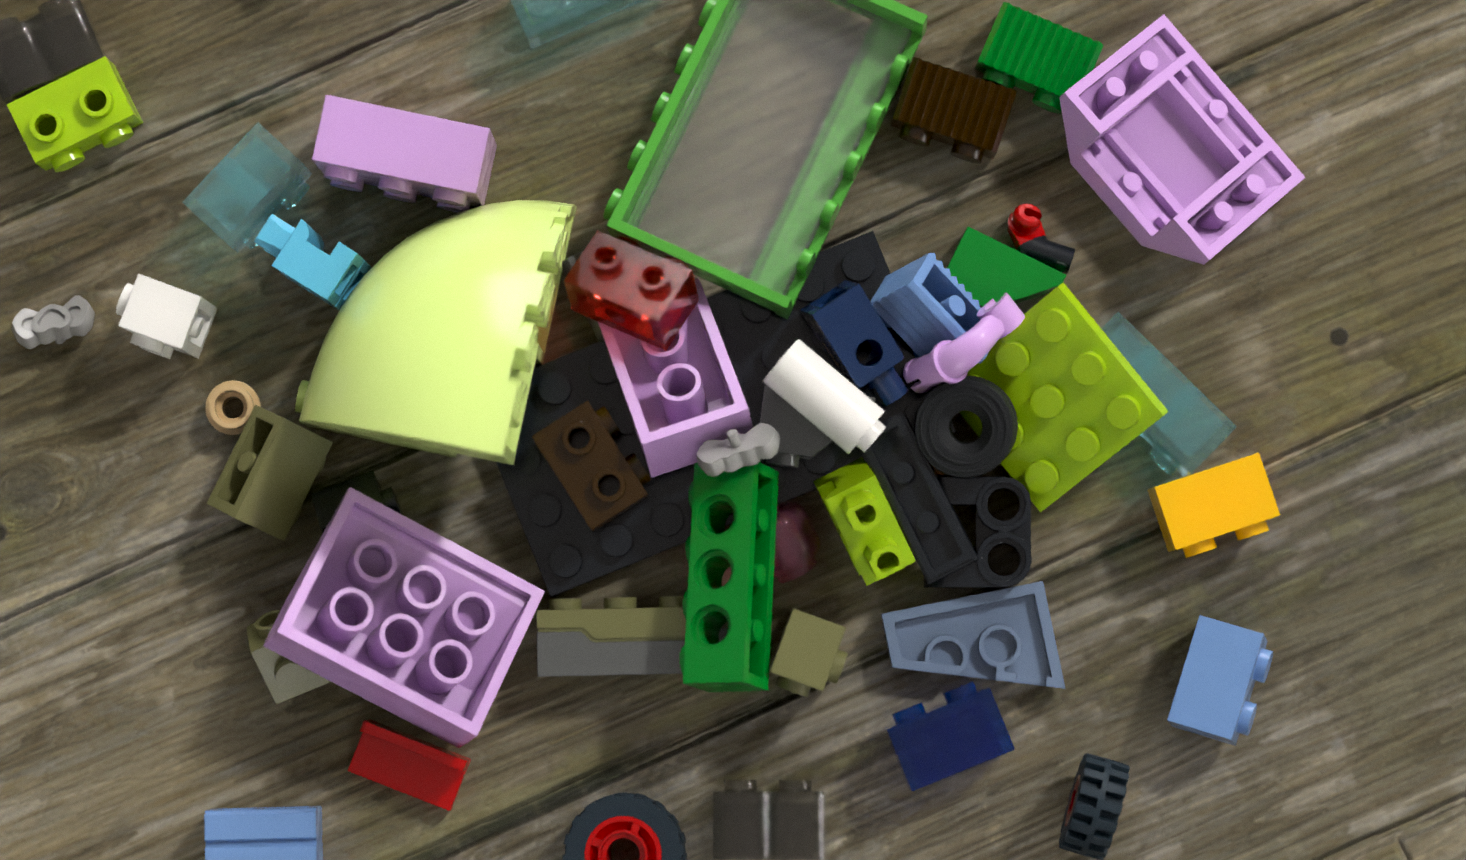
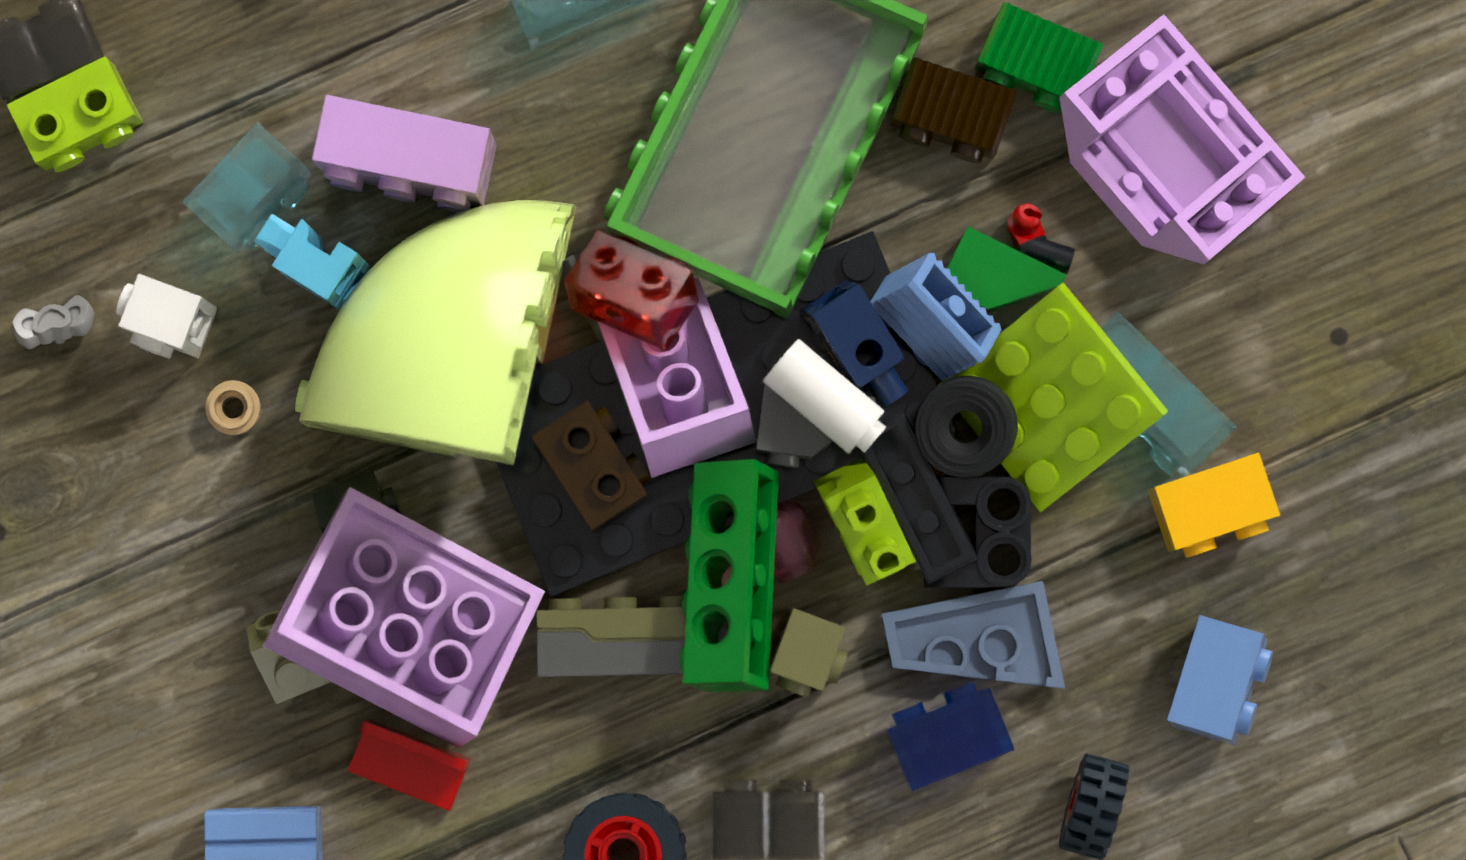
(269, 473): olive brick -> none
(738, 450): light grey piece -> none
(953, 359): lavender piece -> none

